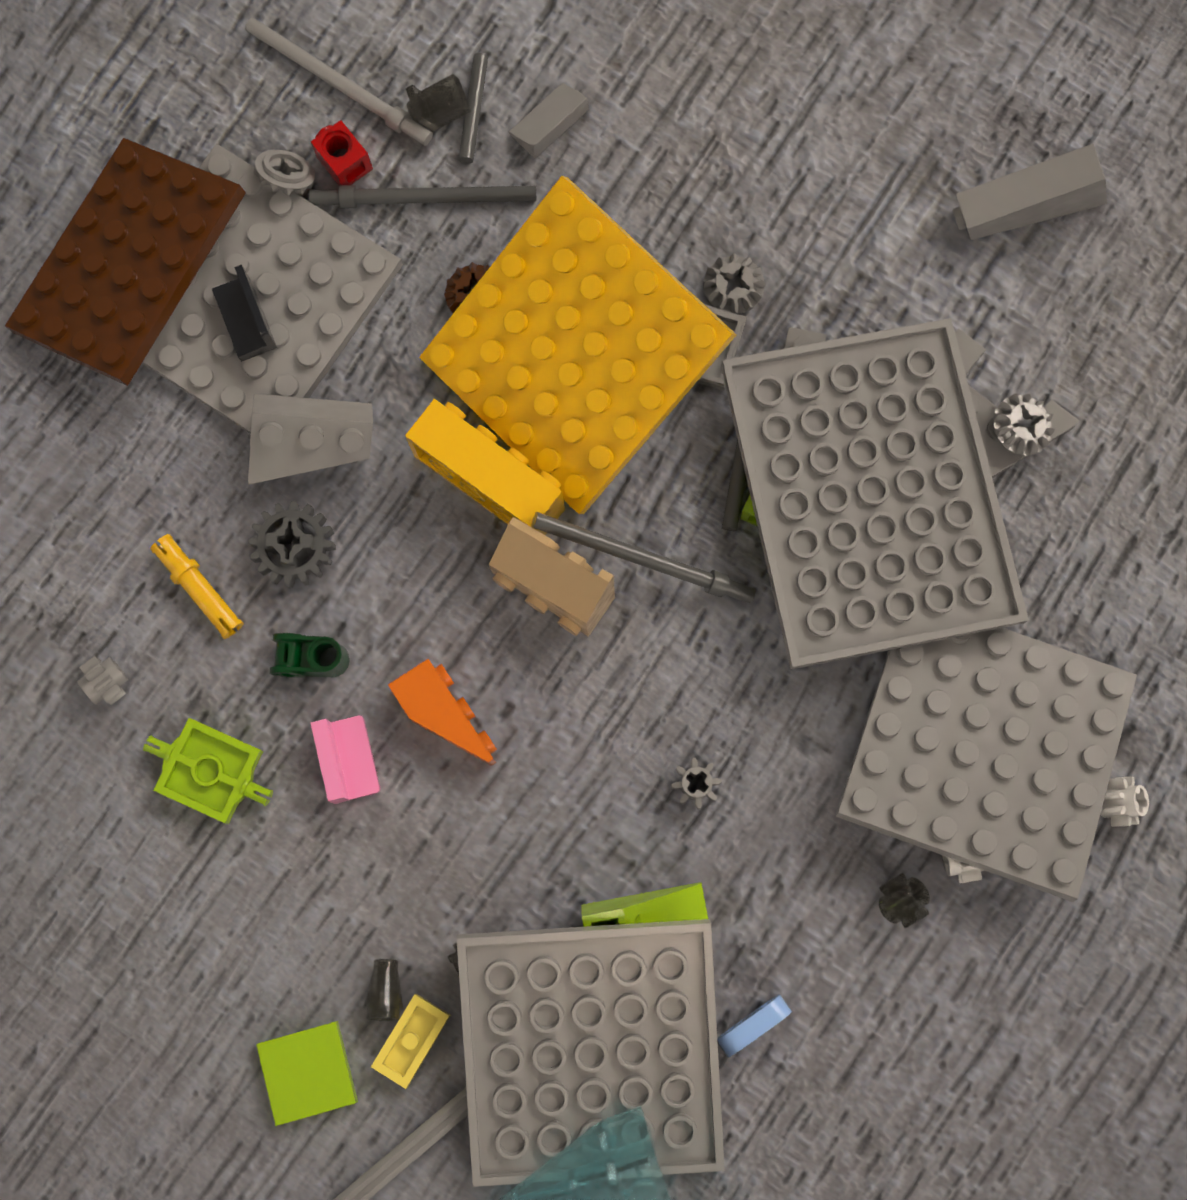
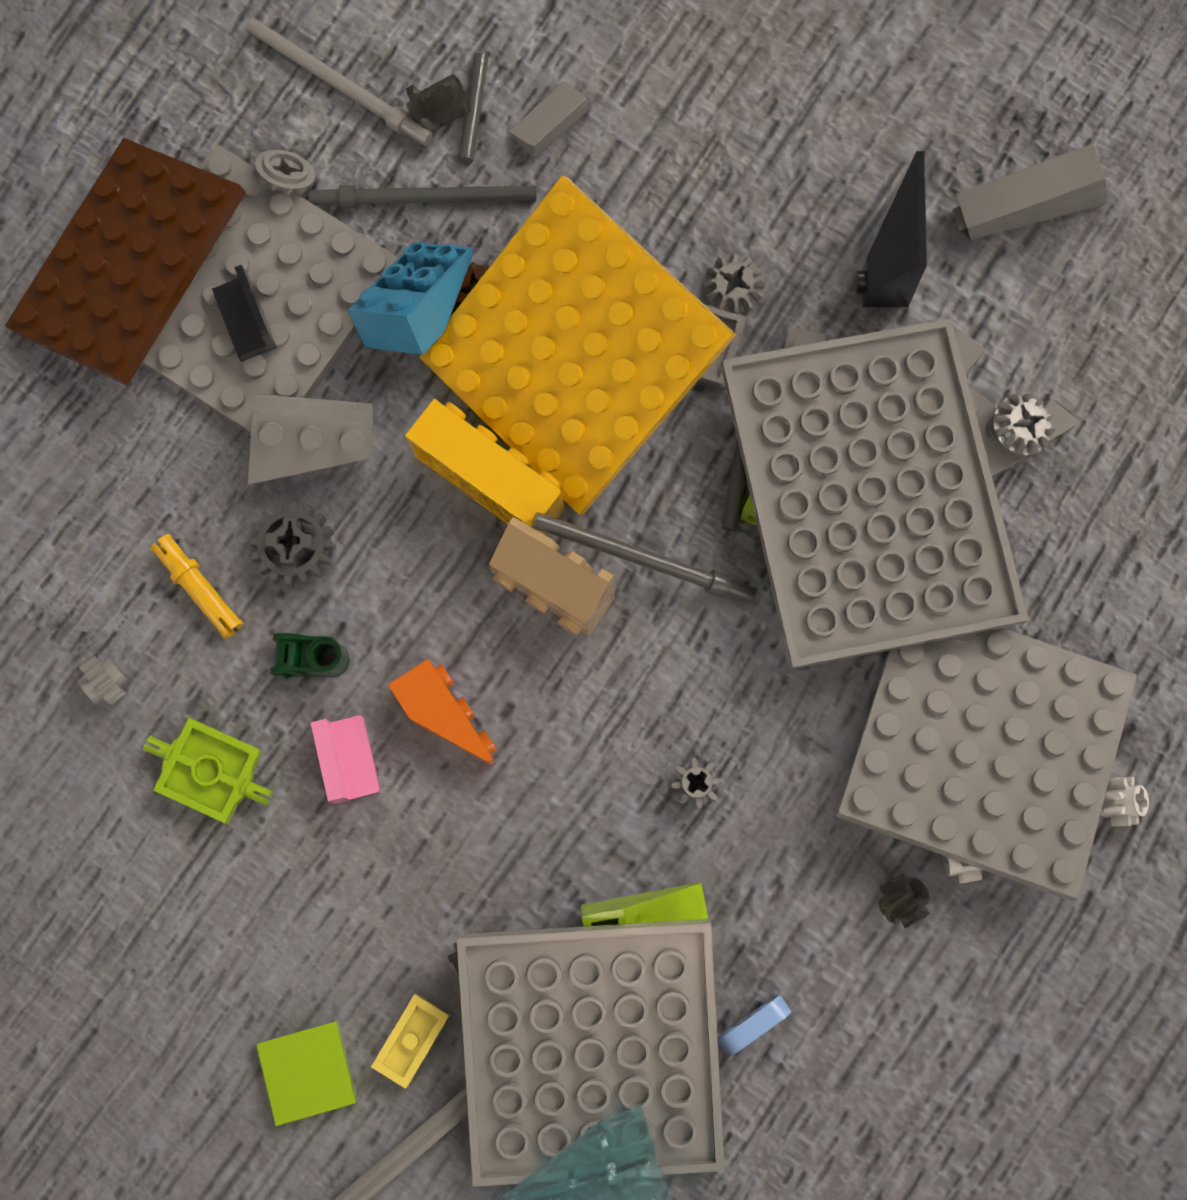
(352, 164): red brick -> none
(384, 992): clear smoke cone -> none
(412, 298): none -> dark azure slope
(900, 247): none -> black slope

